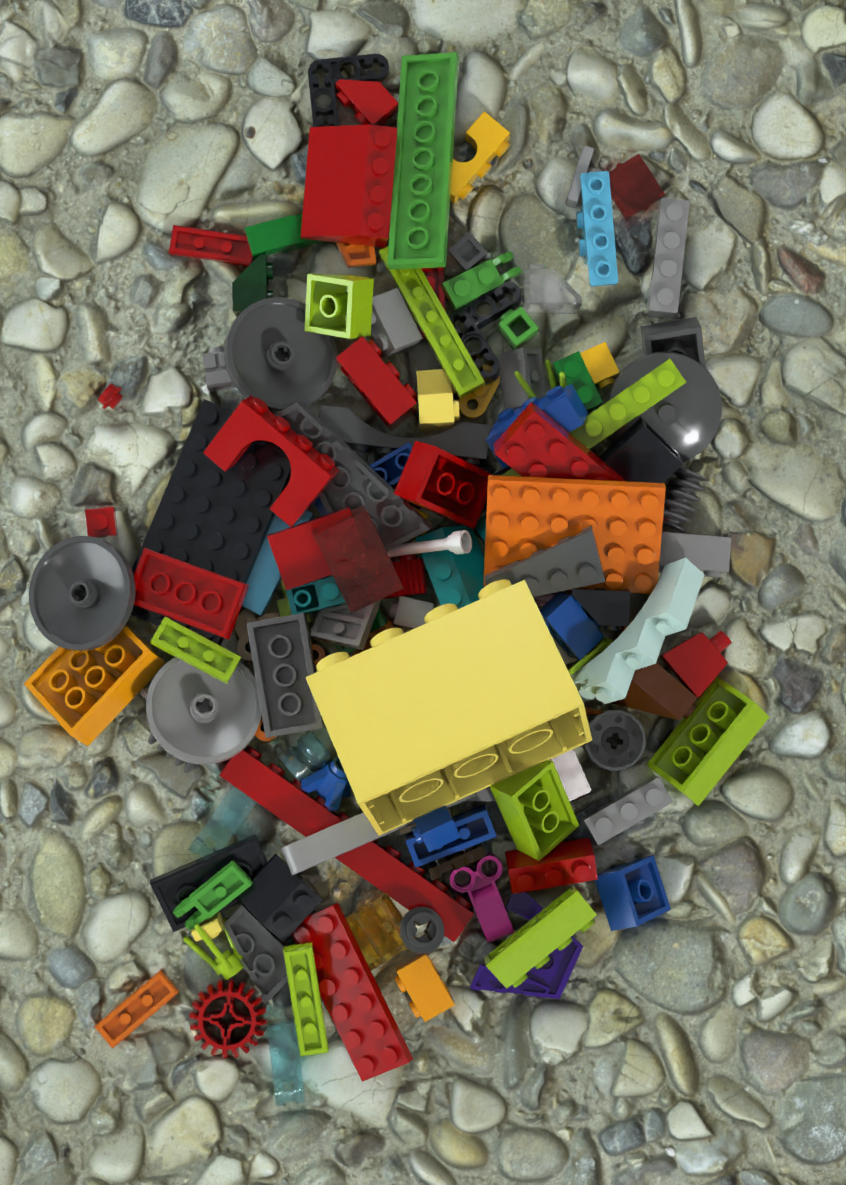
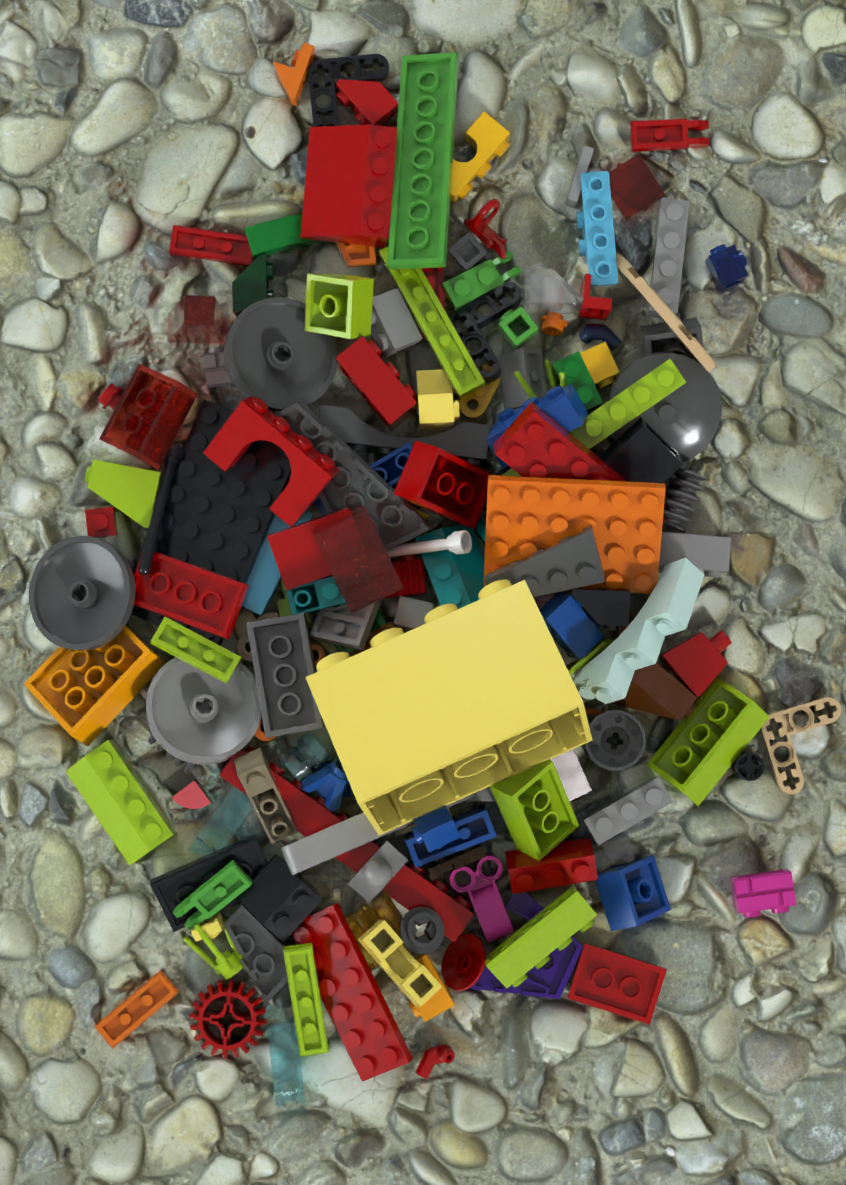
(121, 801): none -> lime slope
(126, 488): none -> lime slope
(148, 416): none -> clear red brick
(171, 460): none -> black piece
(192, 796): none -> coral tile
(196, 321): none -> clear red slope
(265, 795): none -> dark tan slope
(294, 78): none -> orange slope
(378, 871): none -> light grey tile
(399, 964): none -> light yellow arch
(433, 1056): none -> red arm
(463, 962): none -> red dish
(481, 229): none -> red piece
(553, 324): none -> orange plate
(593, 307): none -> red panel
(599, 332): none -> dark blue arm
(616, 983): none -> red plate
(665, 313): none -> tan tile
(666, 135): none -> red hinge
(726, 266): none -> clear blue brick
(751, 764): none -> black wheel
(763, 892): none -> dark pink brick
(788, 728): none -> tan beam

